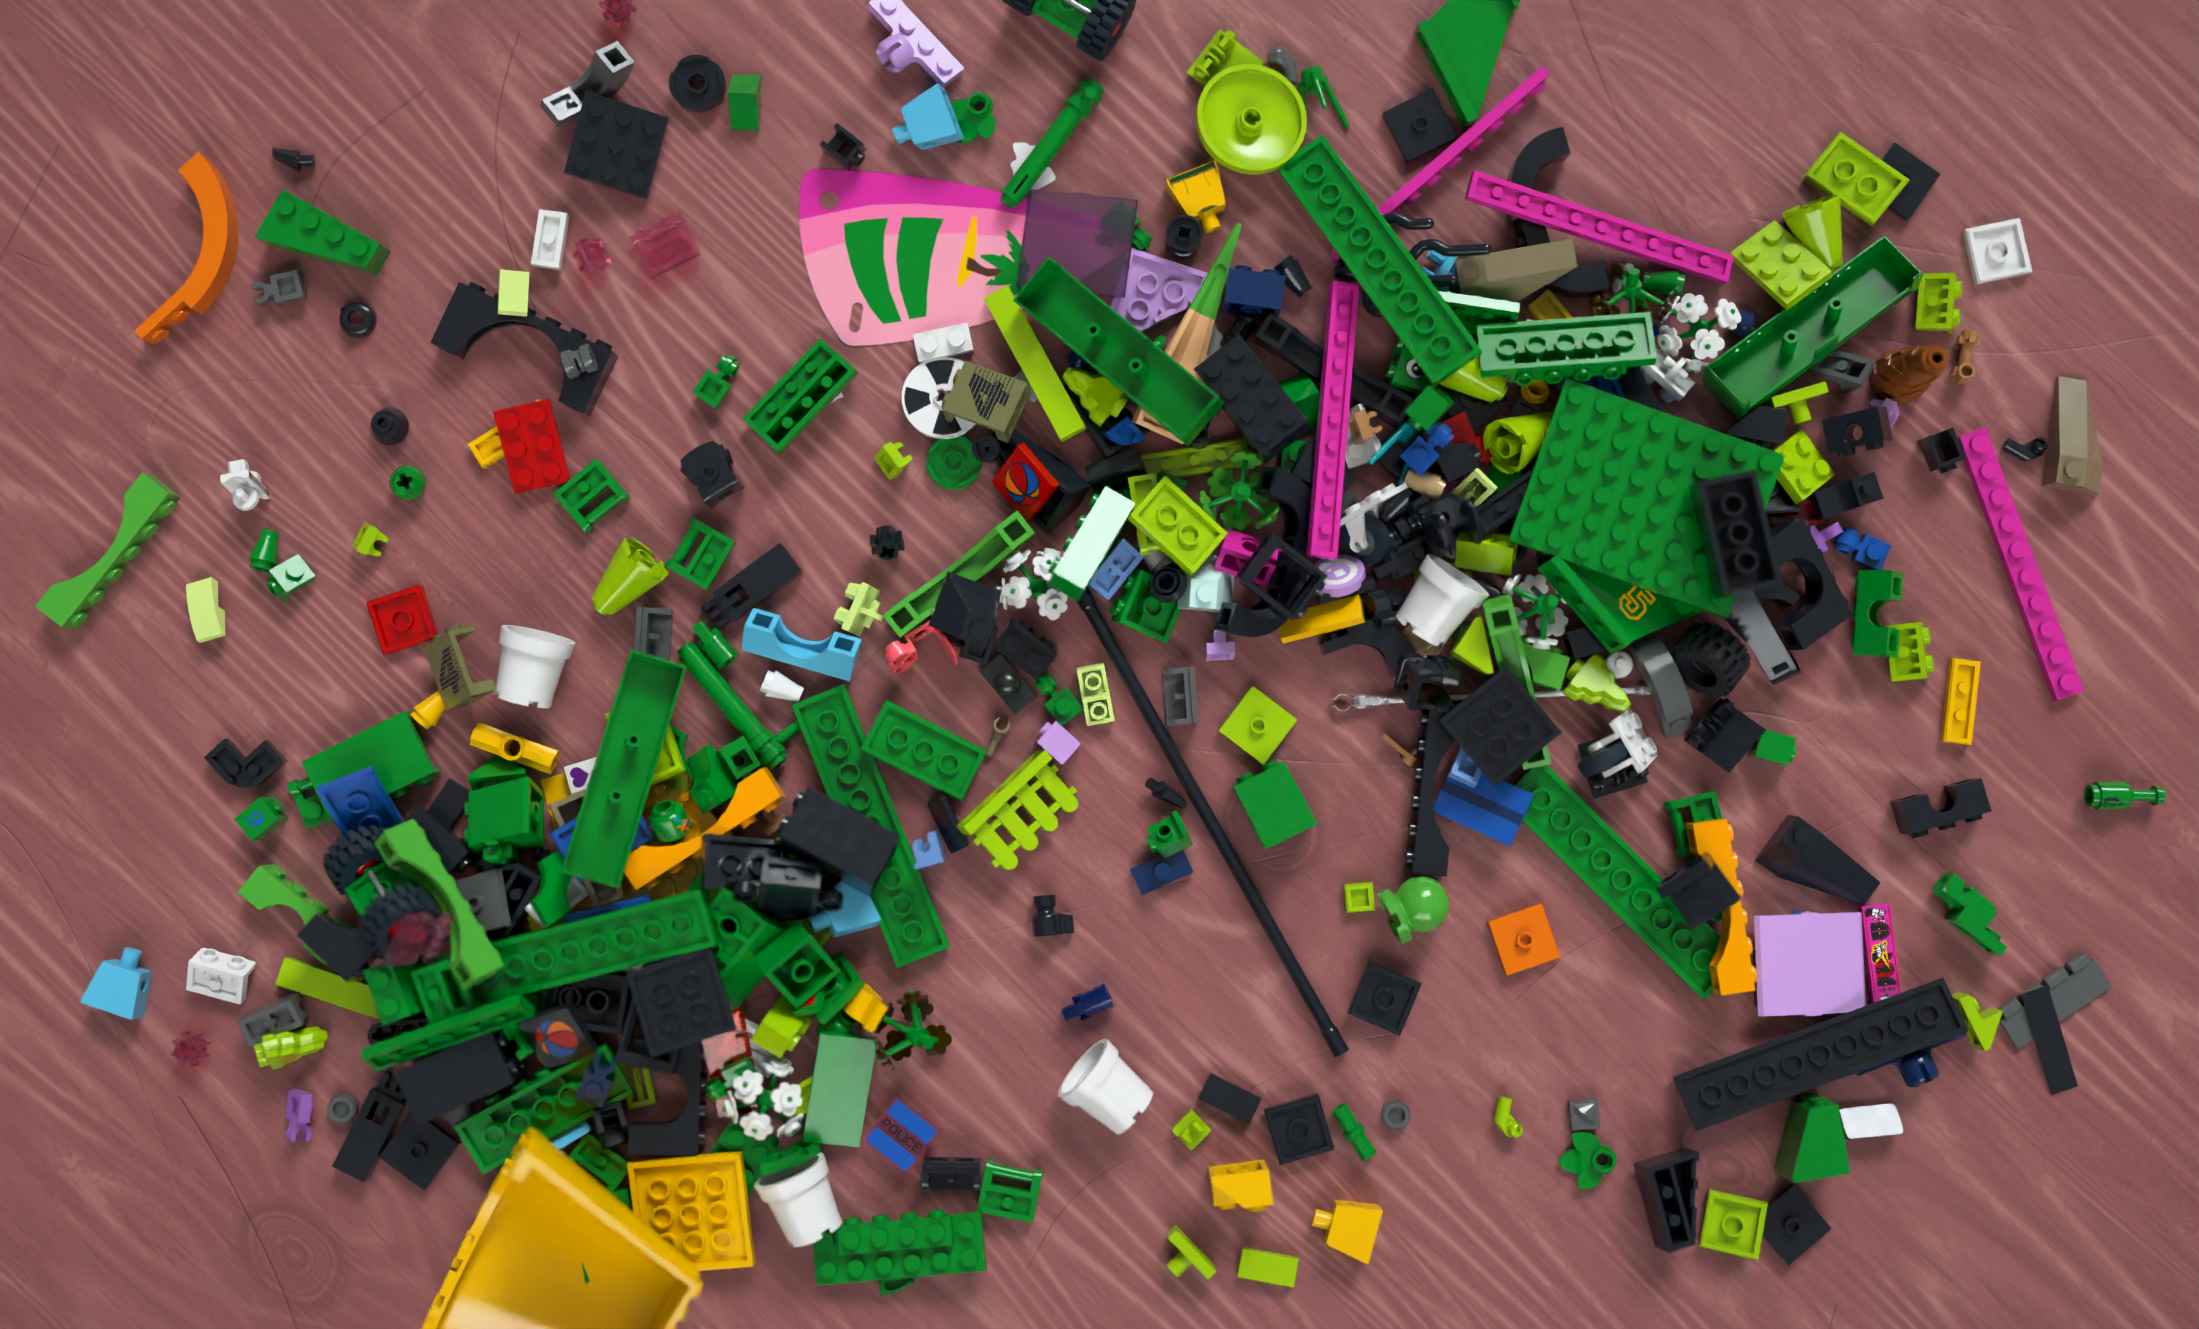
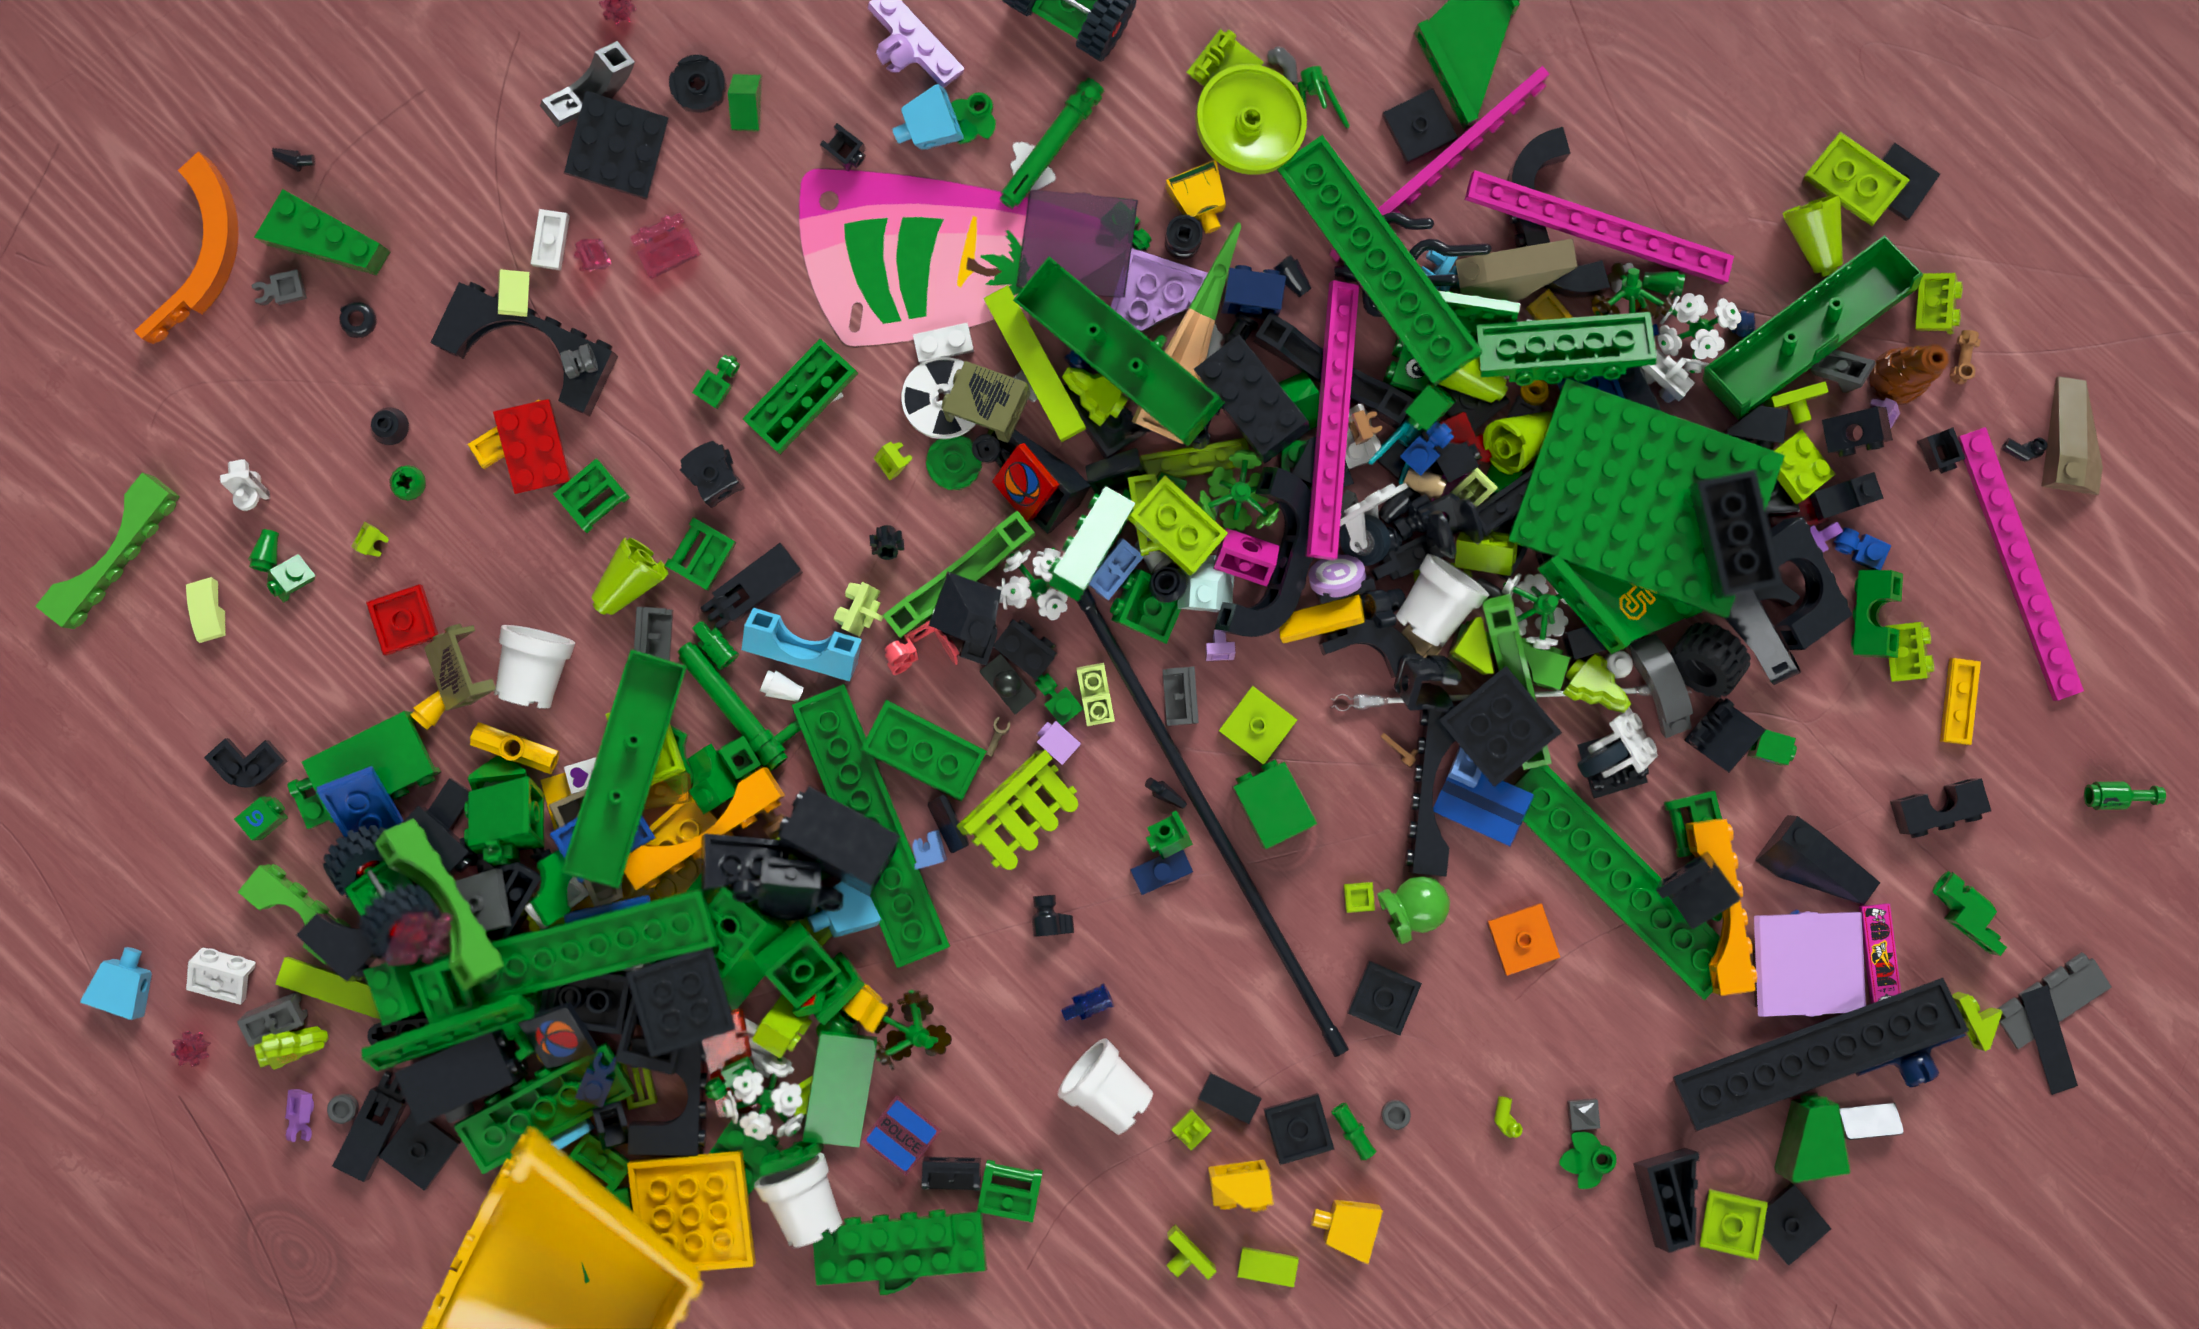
(669, 821): green head -> none
(1125, 433): blue tile -> none
(1257, 561): black window -> none
(1781, 265): lime plate -> none
(1997, 251): white tile -> none

